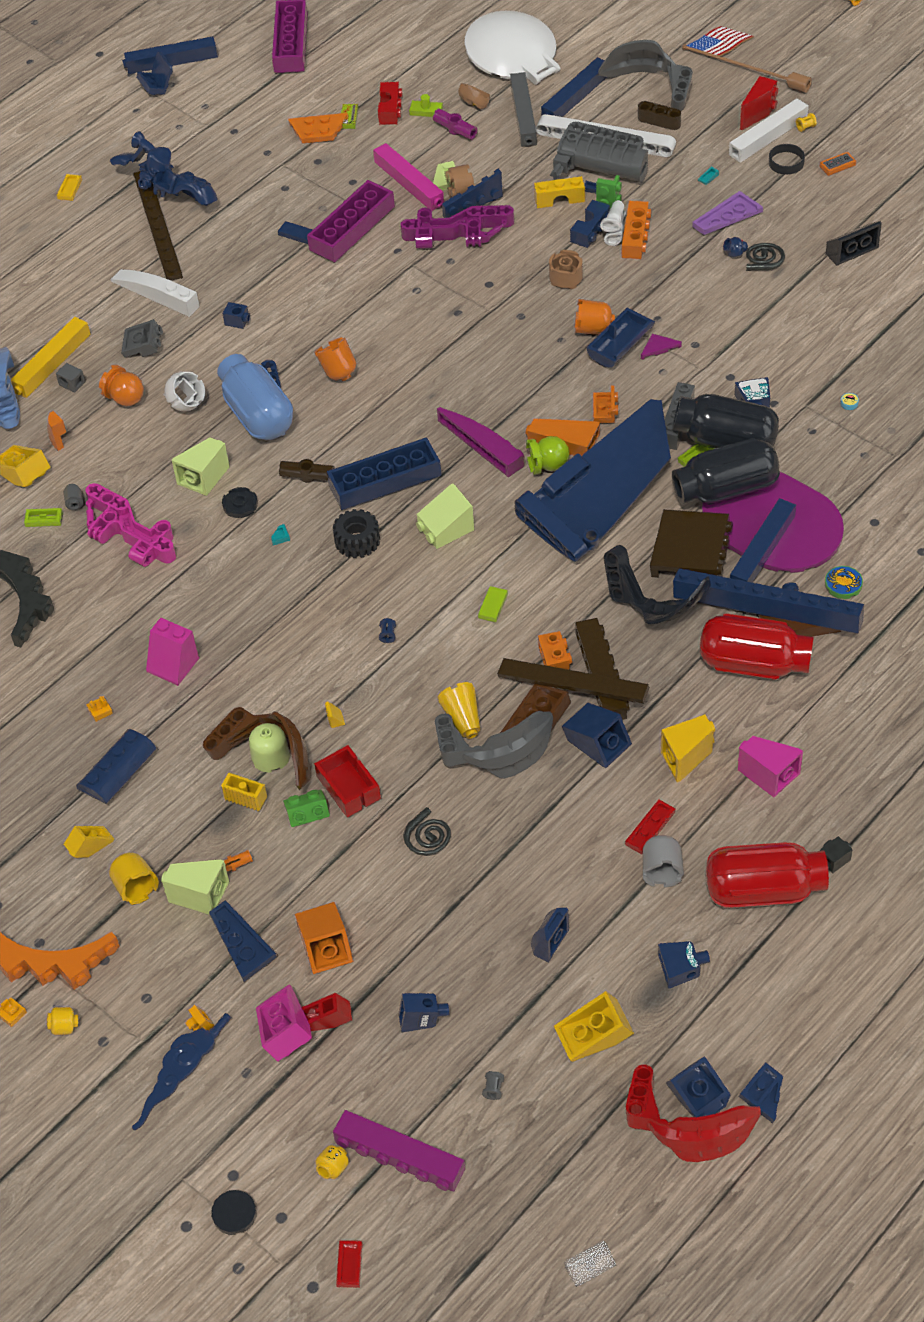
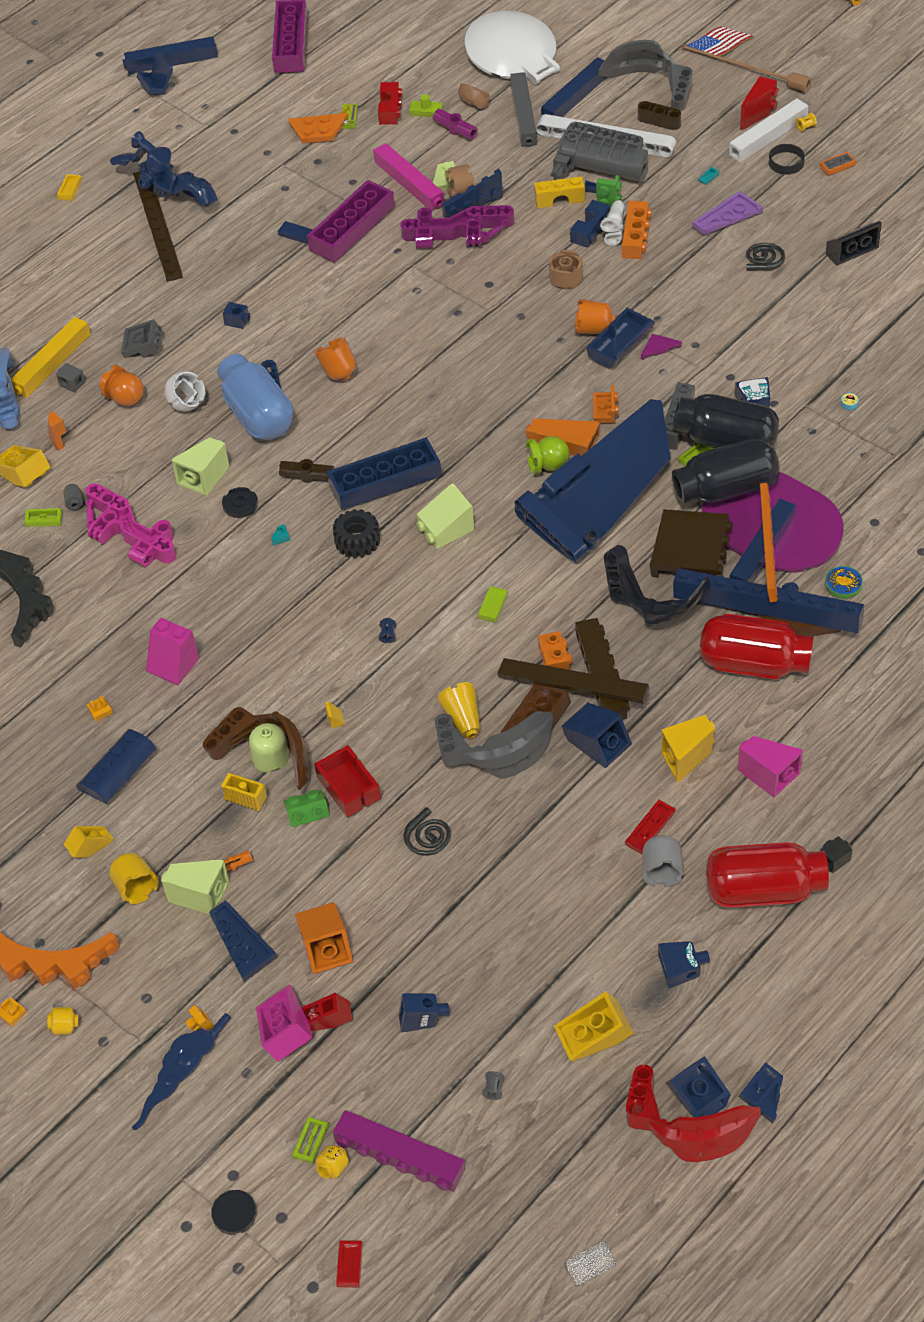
(159, 290): white slope -> none
(304, 1157): none -> lime tile
(483, 441): magenta slope -> none
(550, 933): dark blue slope -> none
(735, 246): dark blue animal -> none
(768, 542): none -> orange tile

